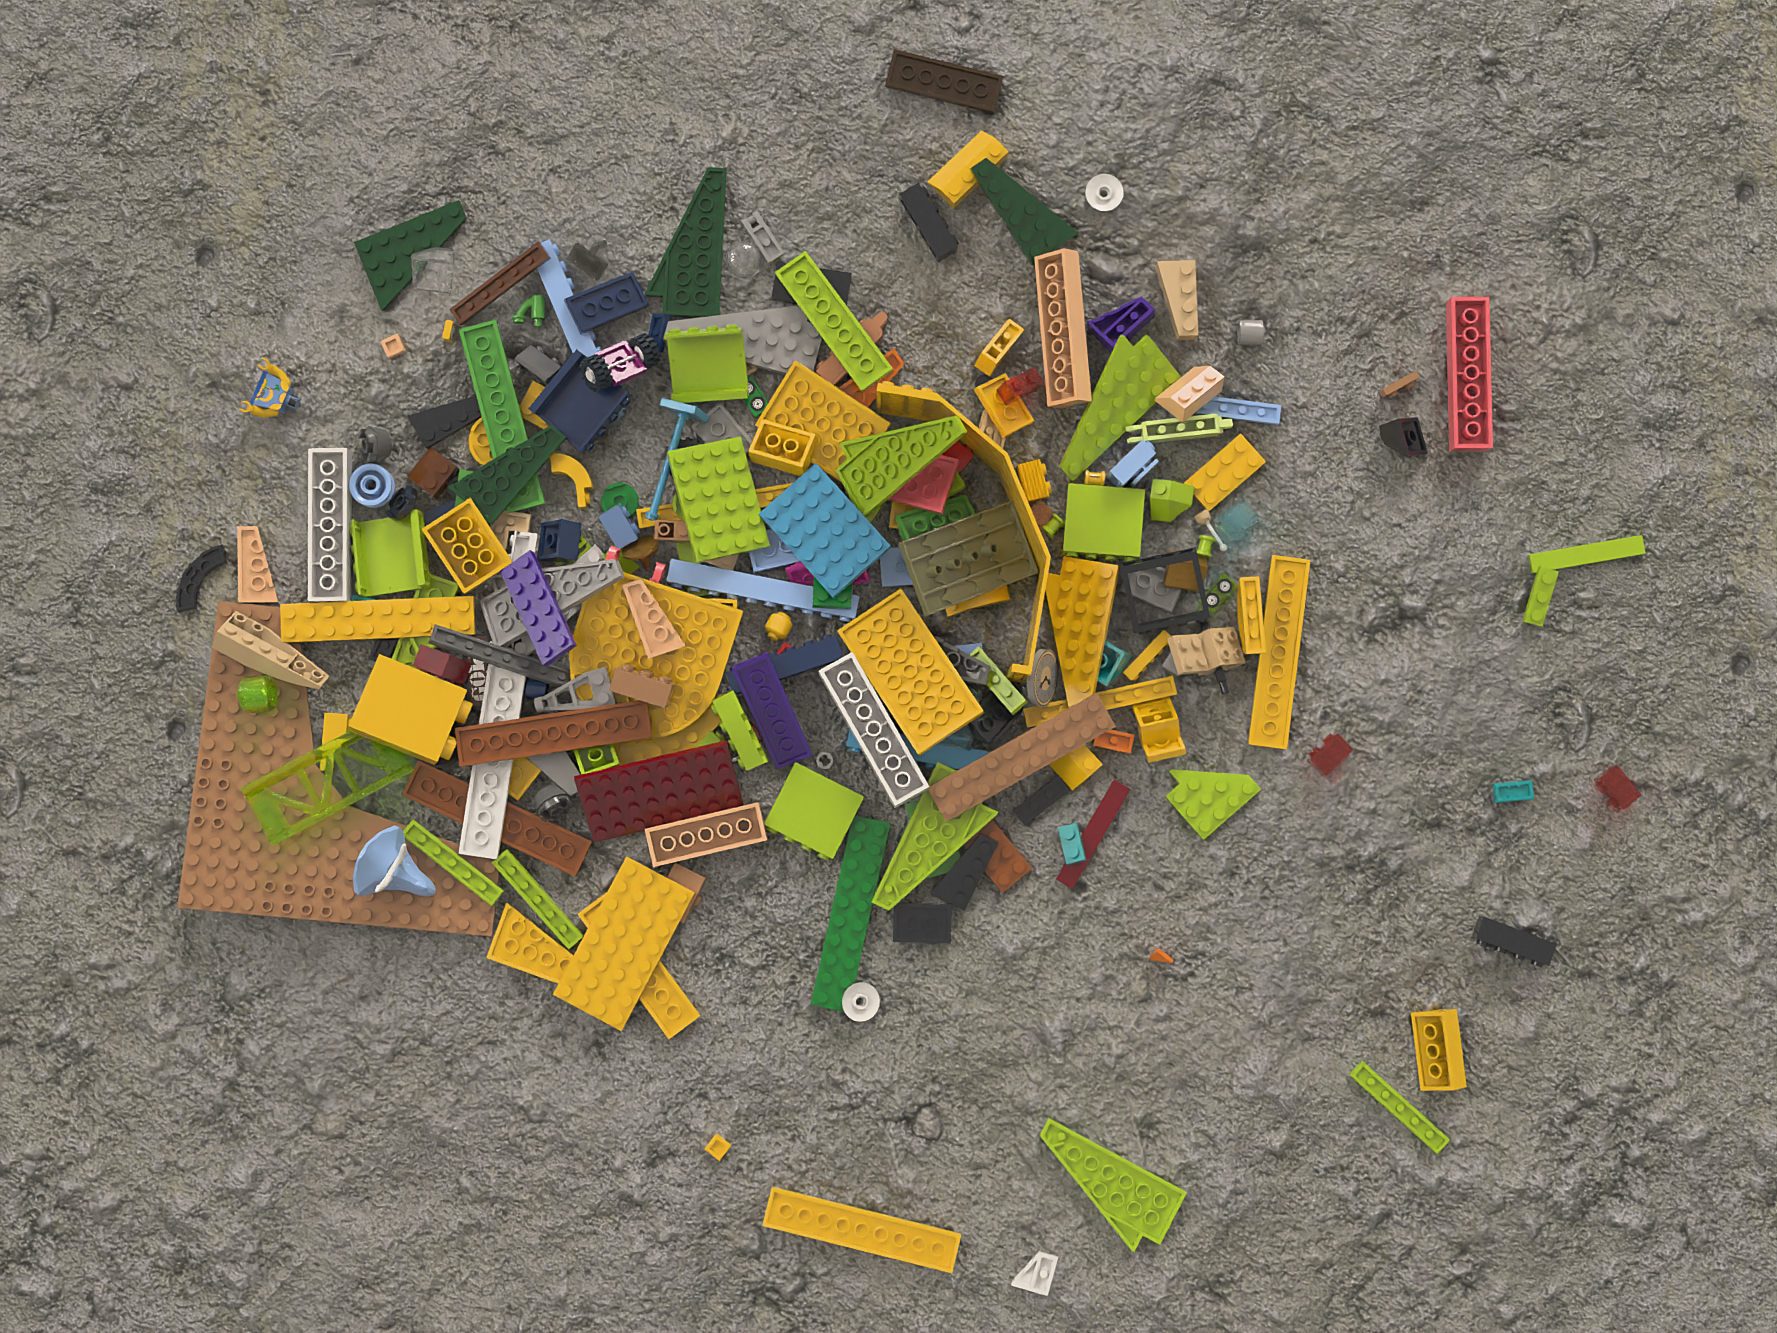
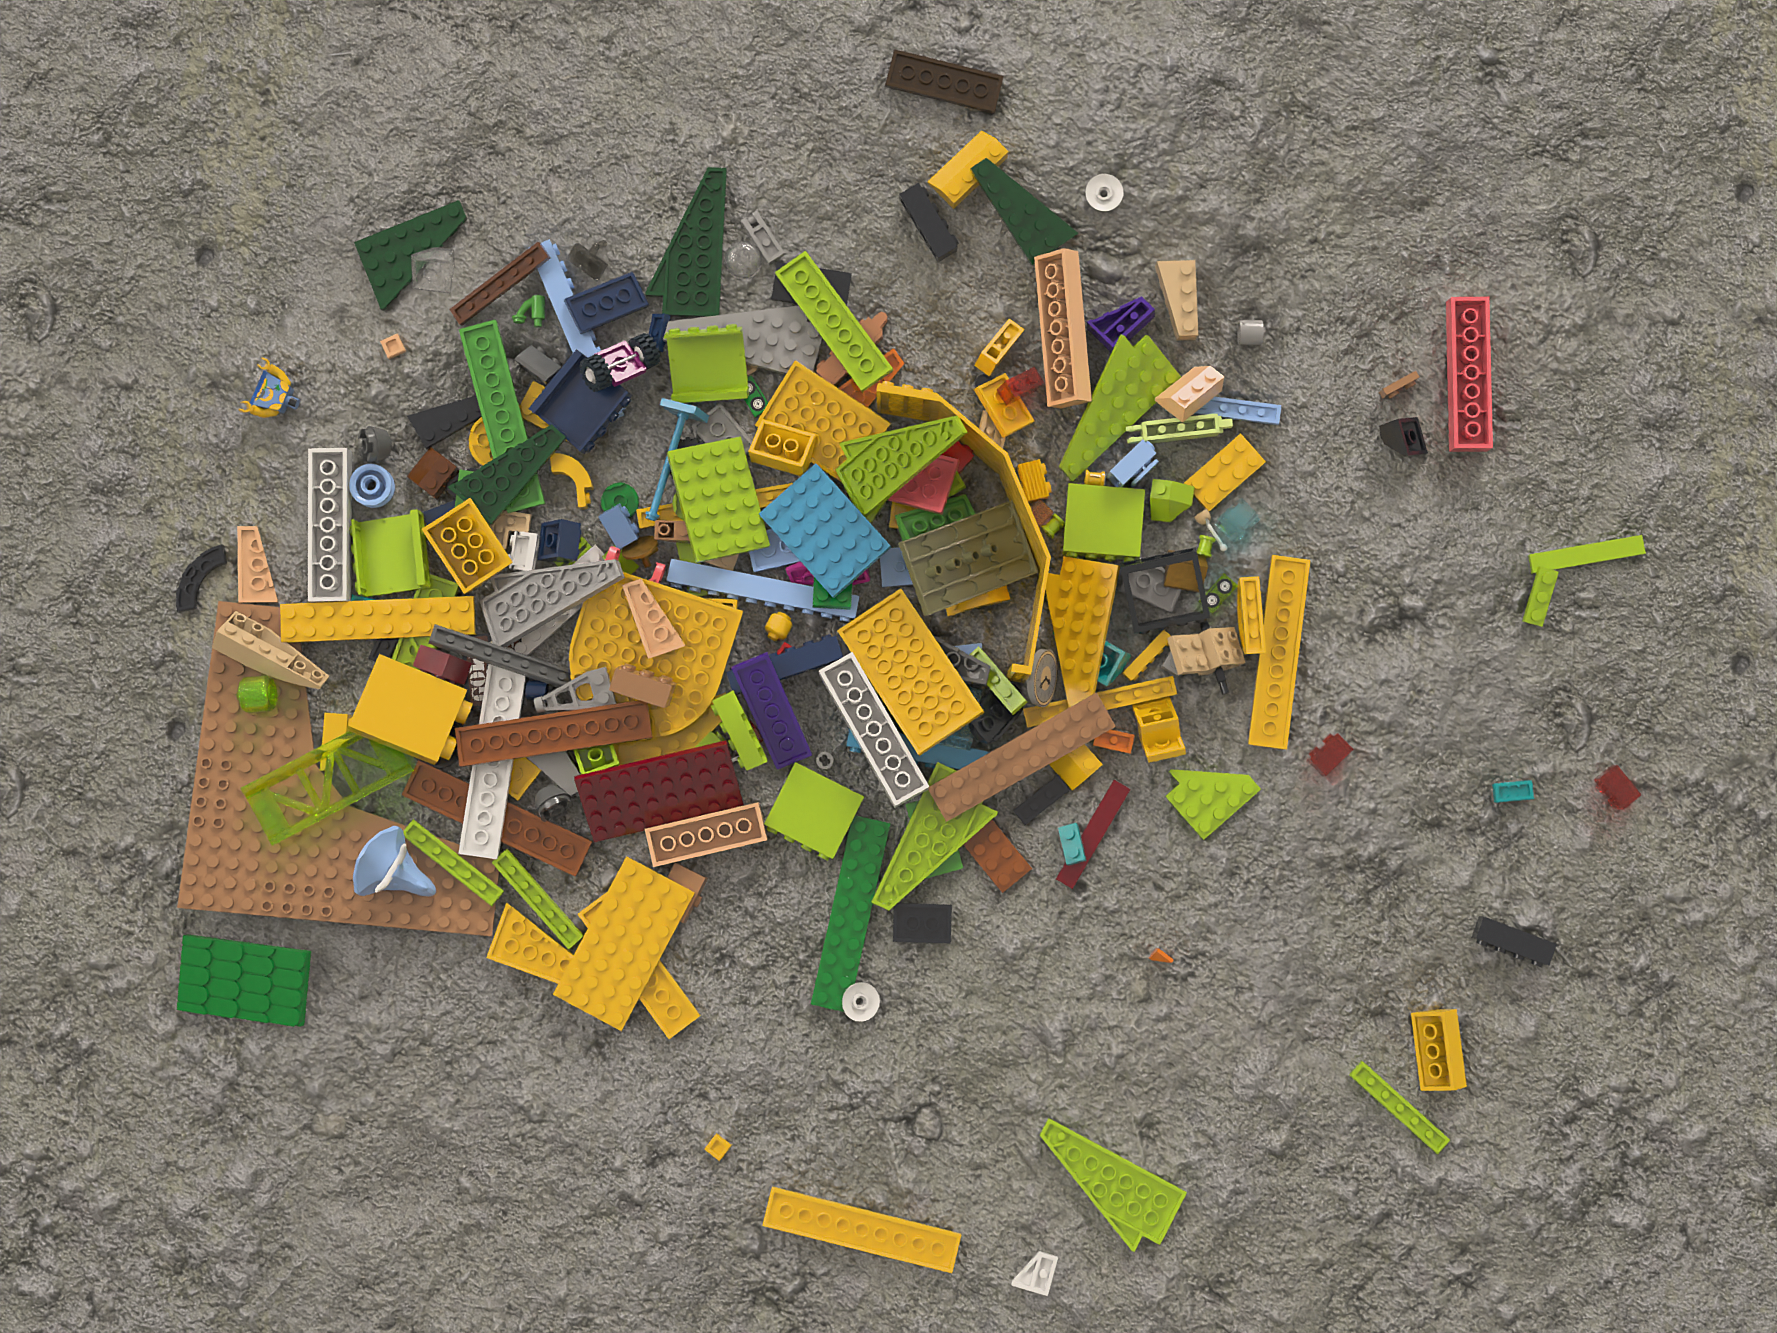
(243, 980): none -> green piece
(402, 503): black tile -> none
(449, 331): yellow tile -> none
(538, 608): plate -> none
(962, 879): black wing -> none

